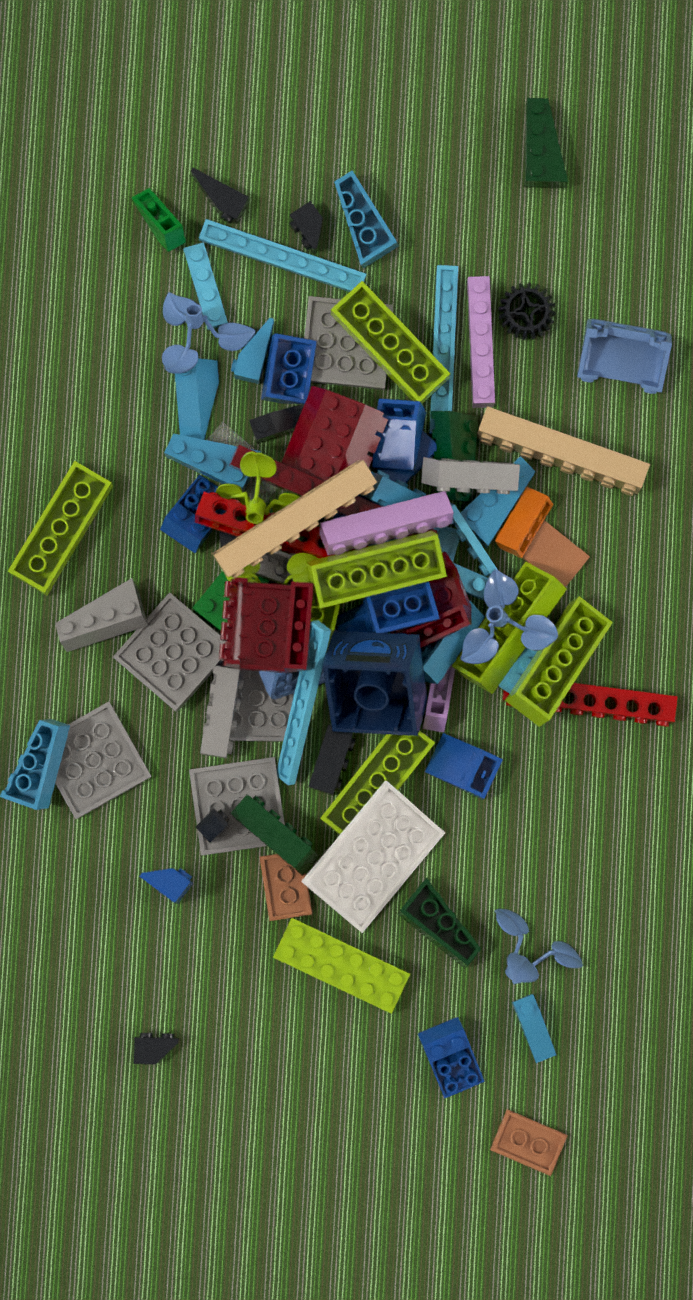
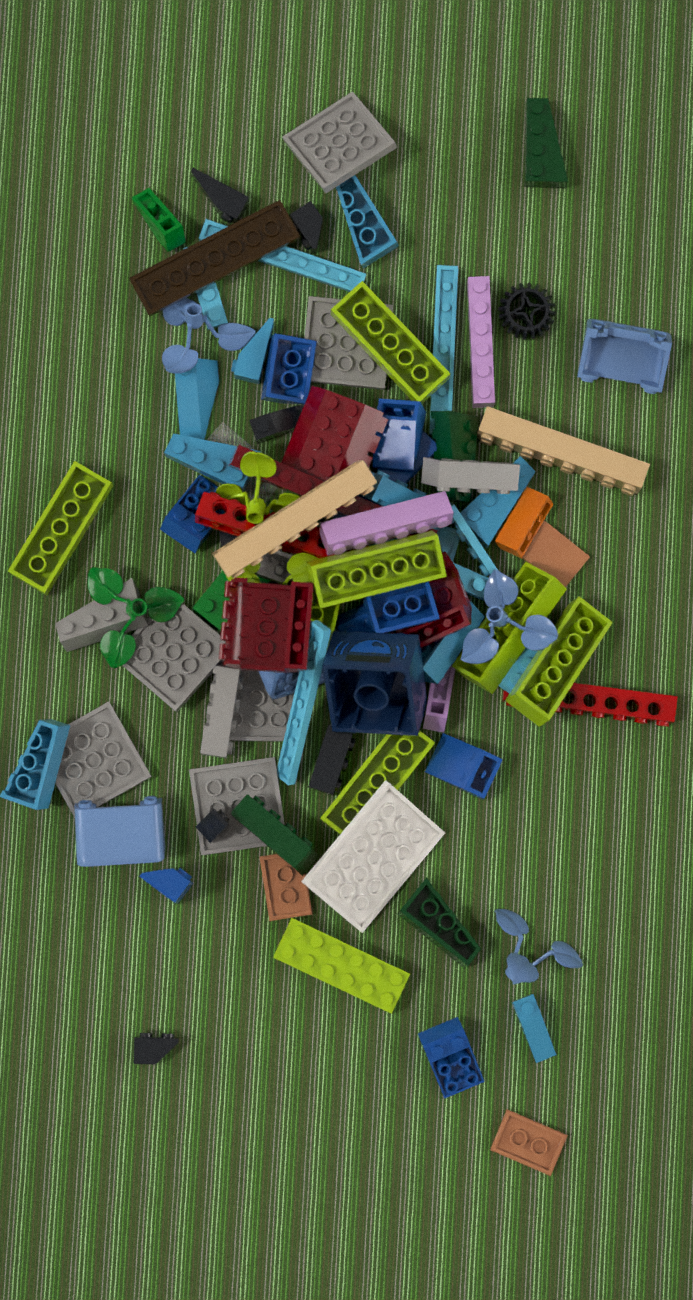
(119, 833): none -> medium blue windscreen
(161, 605): none -> green plant
(214, 258): none -> dark brown plate
(339, 142): none -> light grey plate

